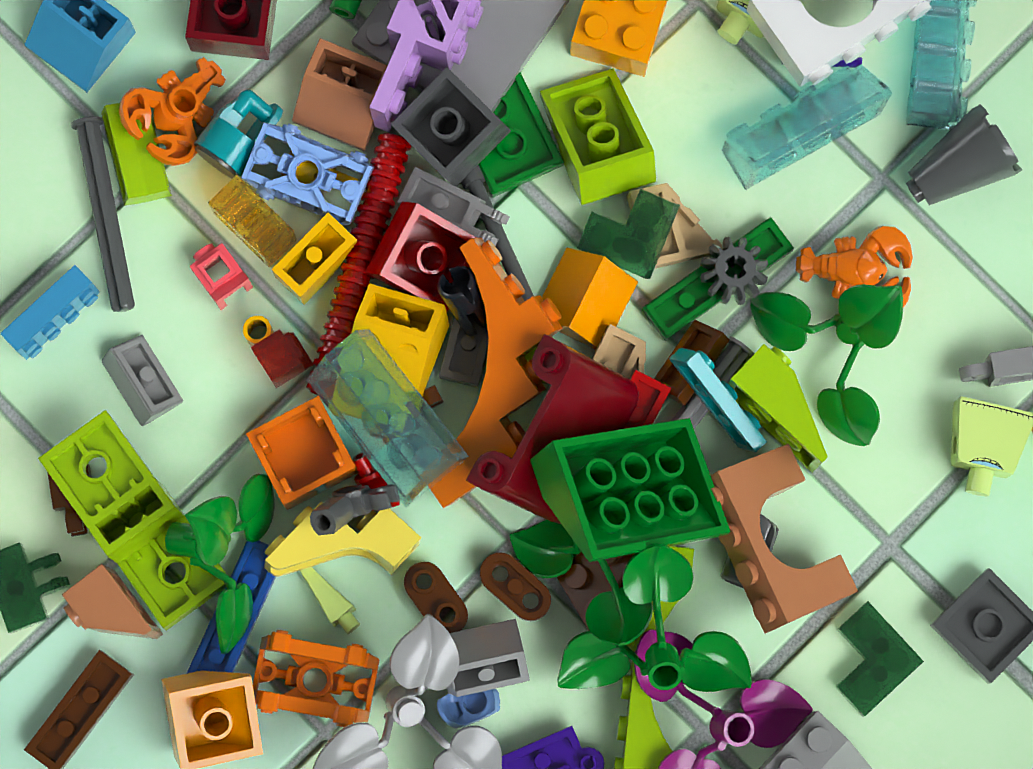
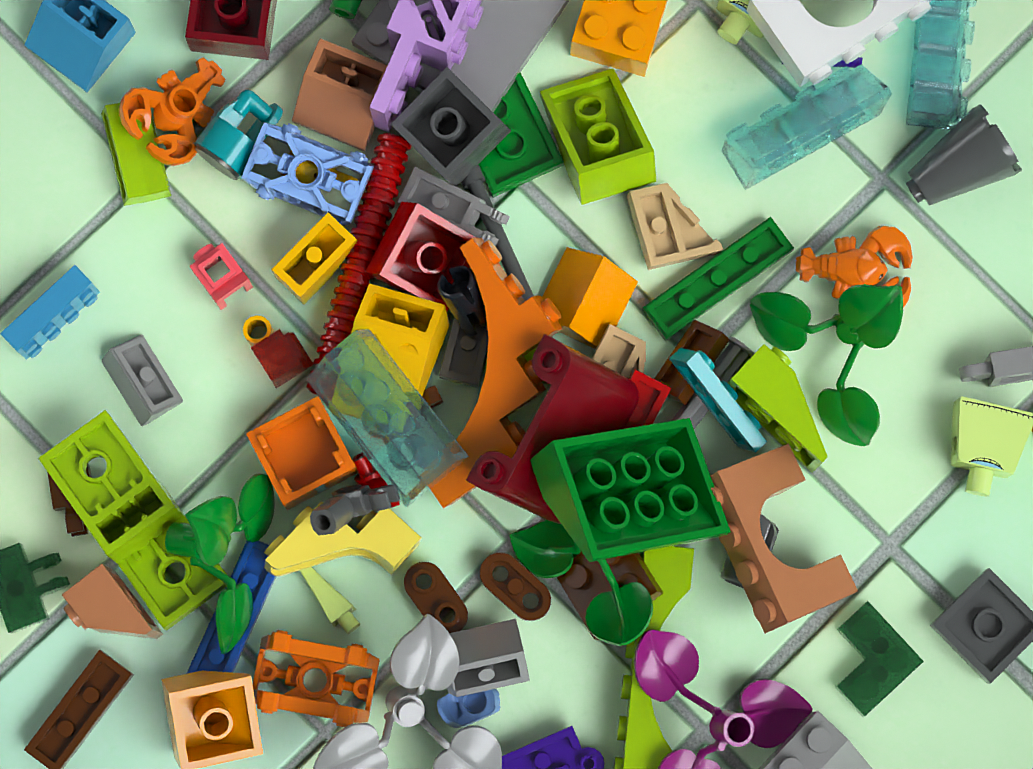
(104, 213): dark grey axle -> none
(252, 221): clear yellow brick -> none
(637, 243): clear green plate -> none
(710, 666): green plant -> none
(732, 286): dark grey gear -> none

